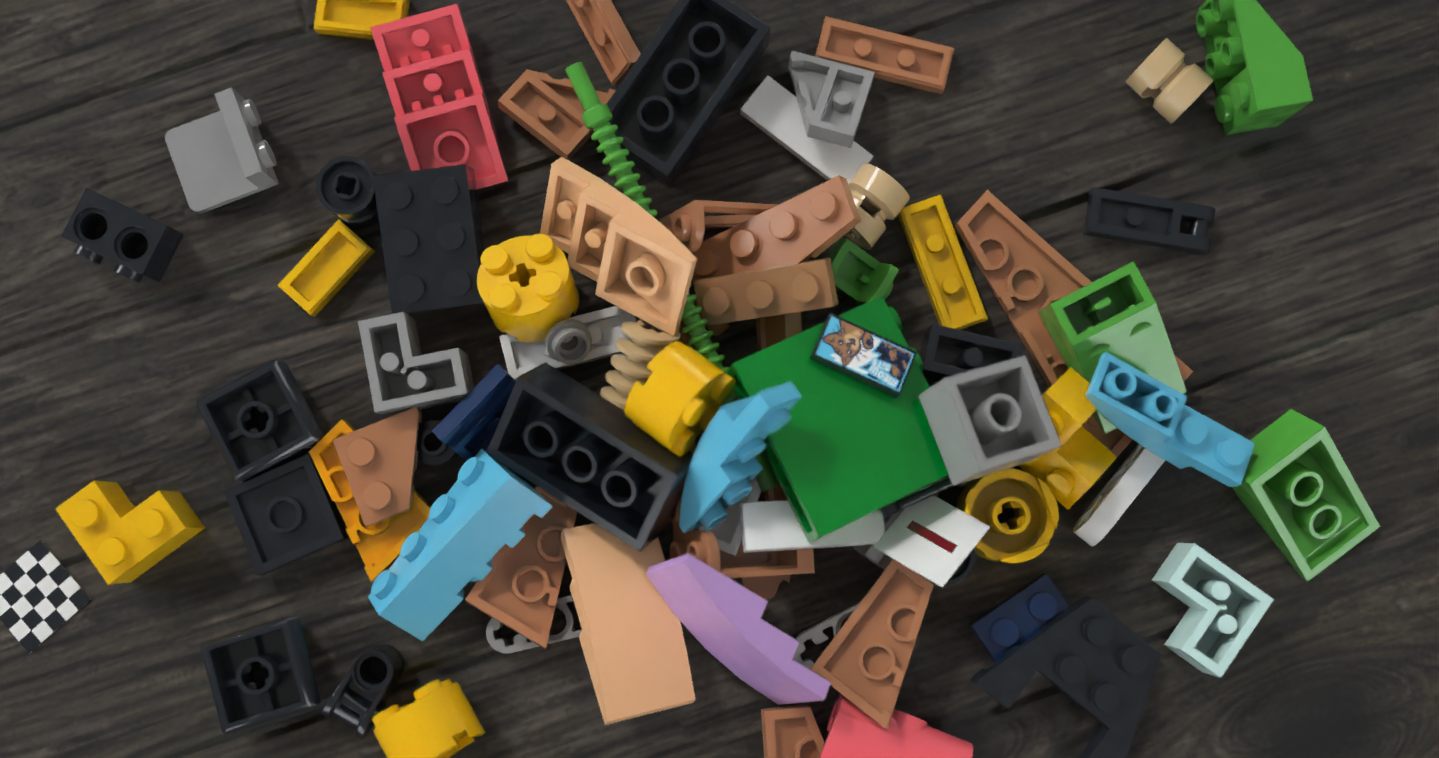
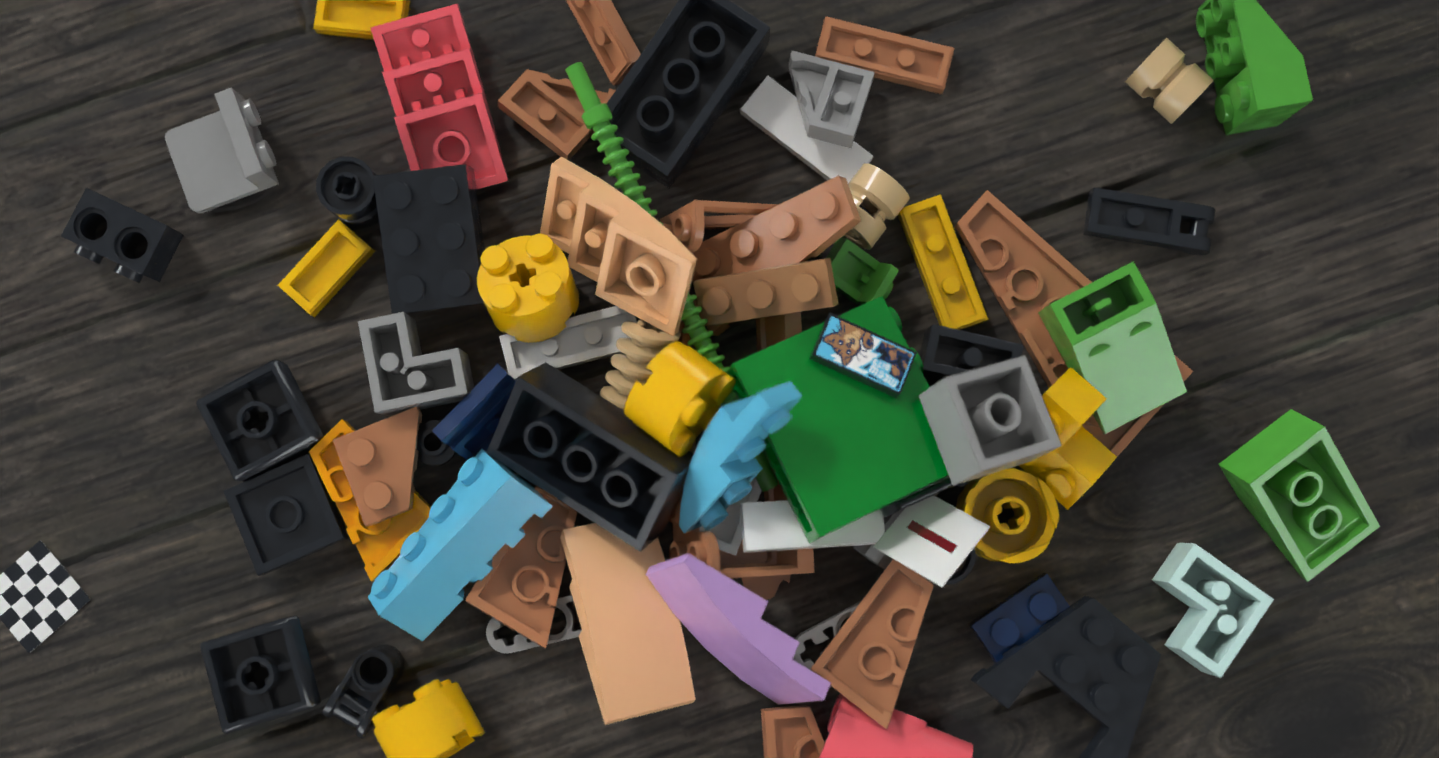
(126, 538): yellow brick -> none
(574, 350): light grey plate -> none
(1117, 495): white beam -> none
(1164, 425): medium azure slope -> none

